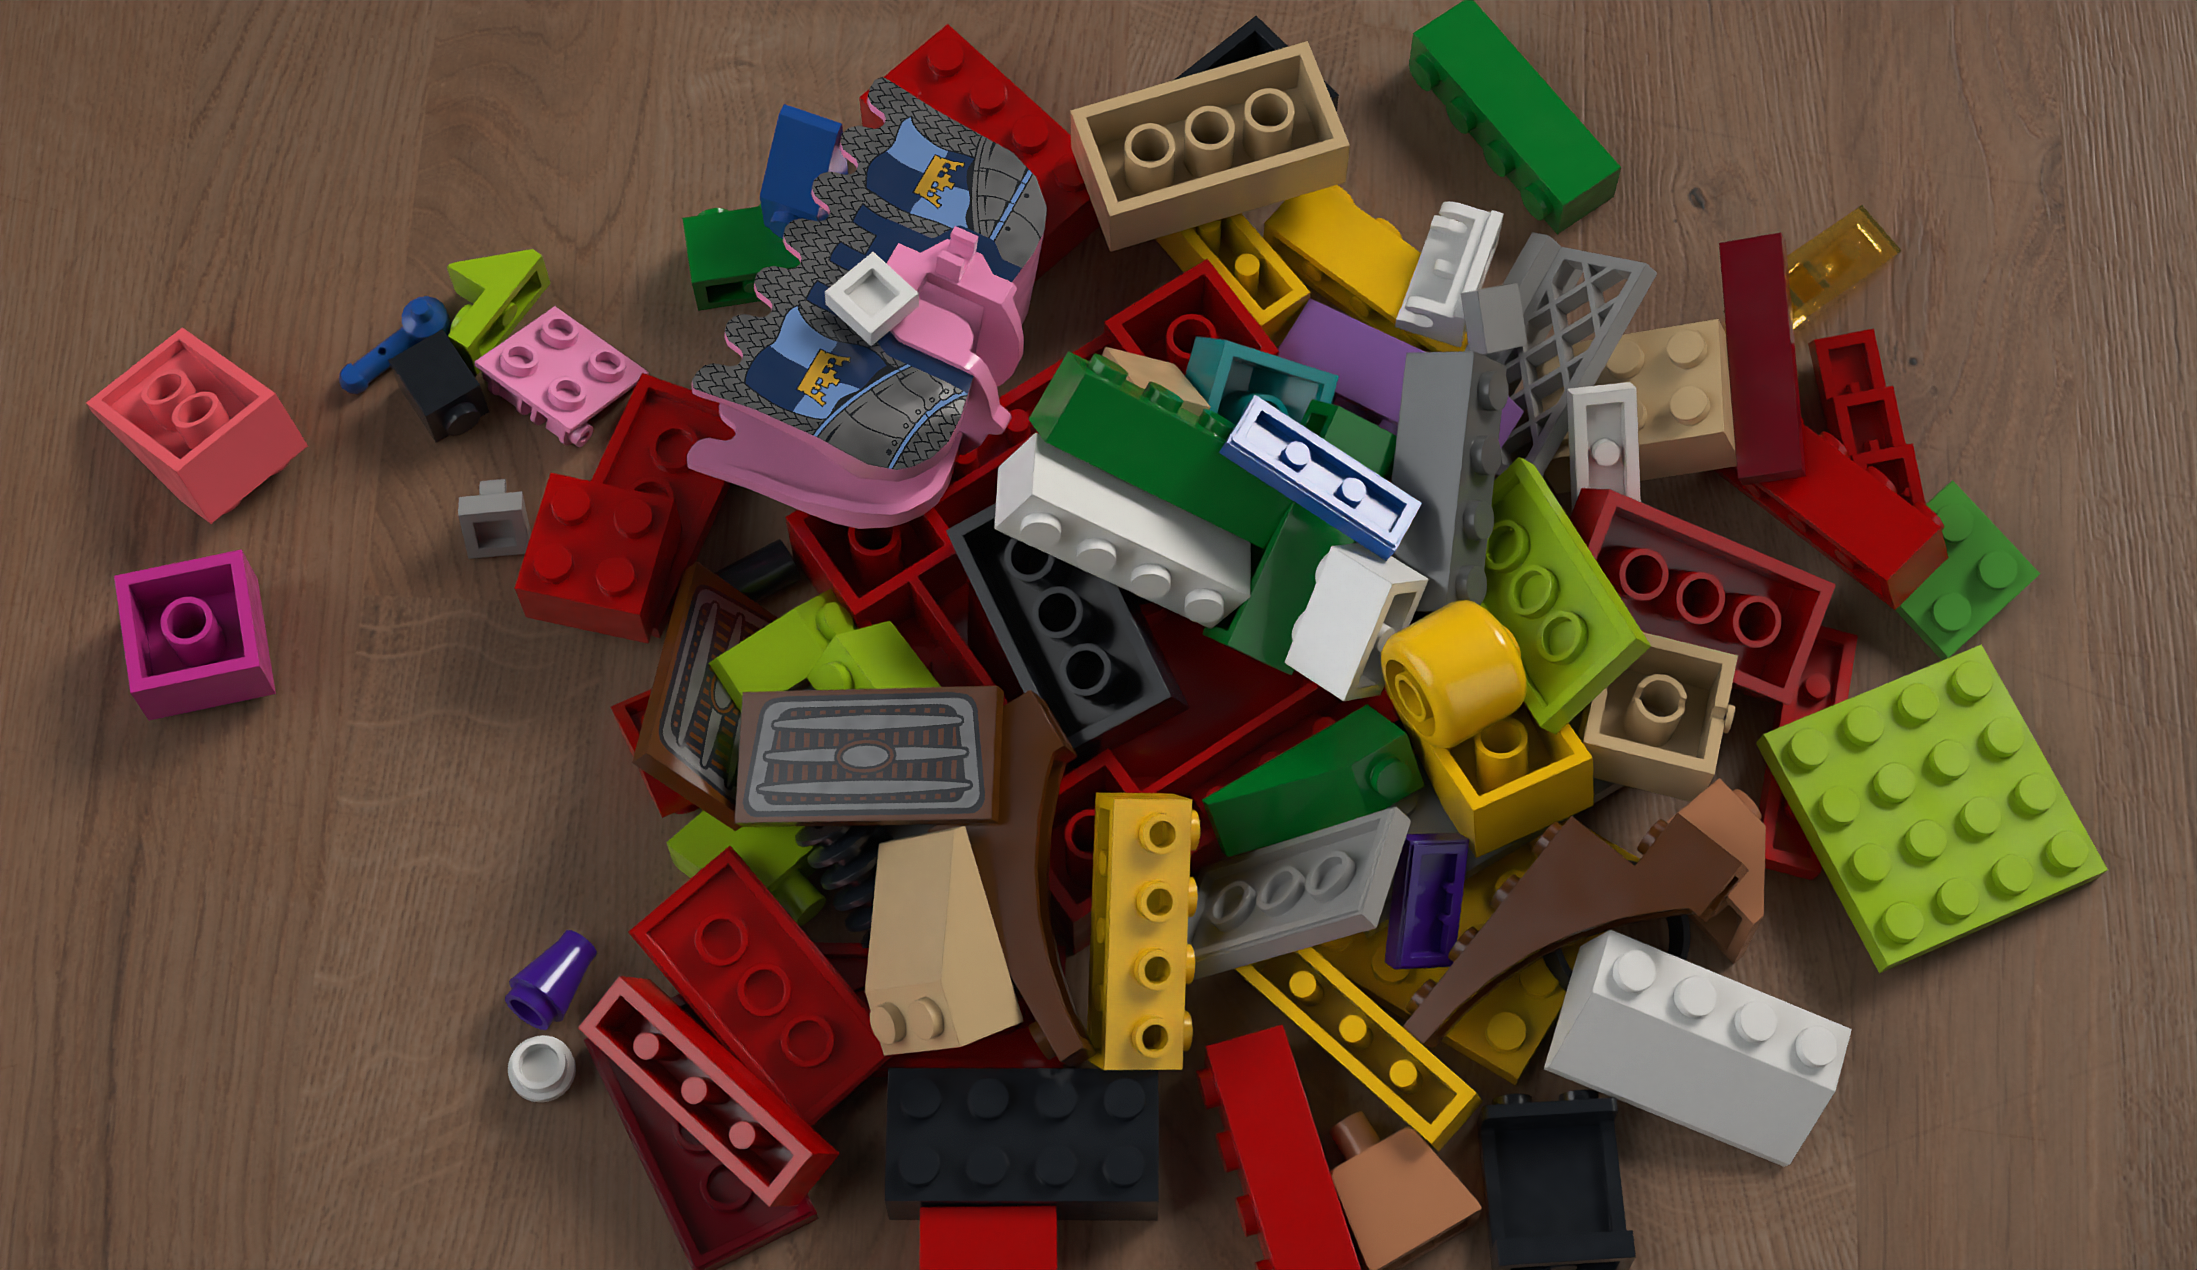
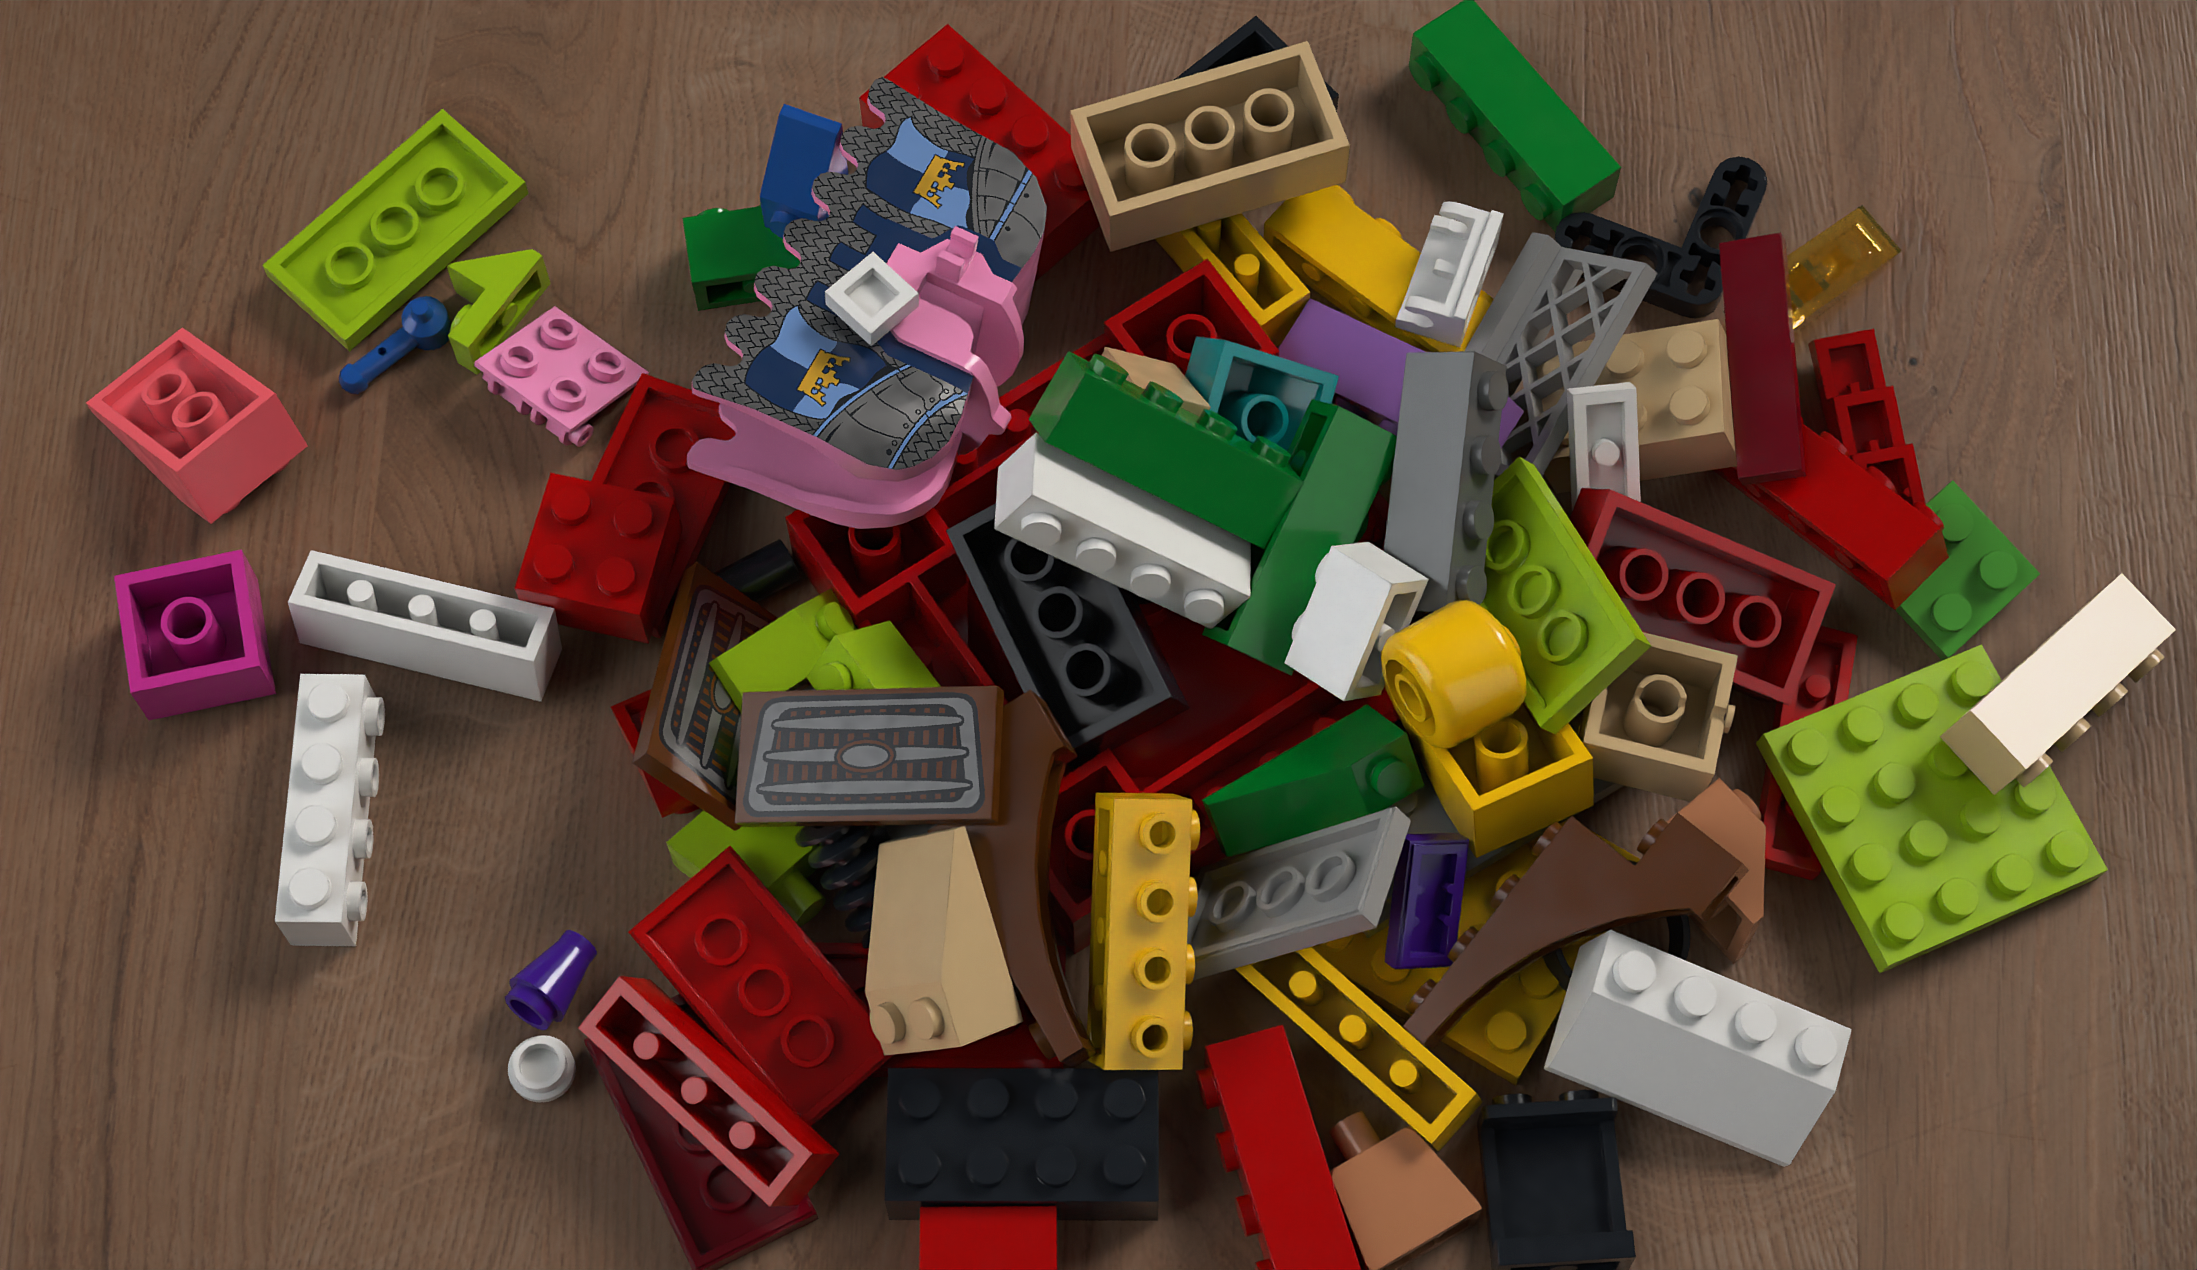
(329, 810): none -> white brick
(395, 229): none -> lime plate
(425, 625): none -> white brick
(439, 386): black brick -> none
(494, 521): light grey tile -> none
(1320, 478): tile -> none
(1494, 318): light grey tile -> none
(1677, 264): none -> black beam
(2058, 684): none -> brick

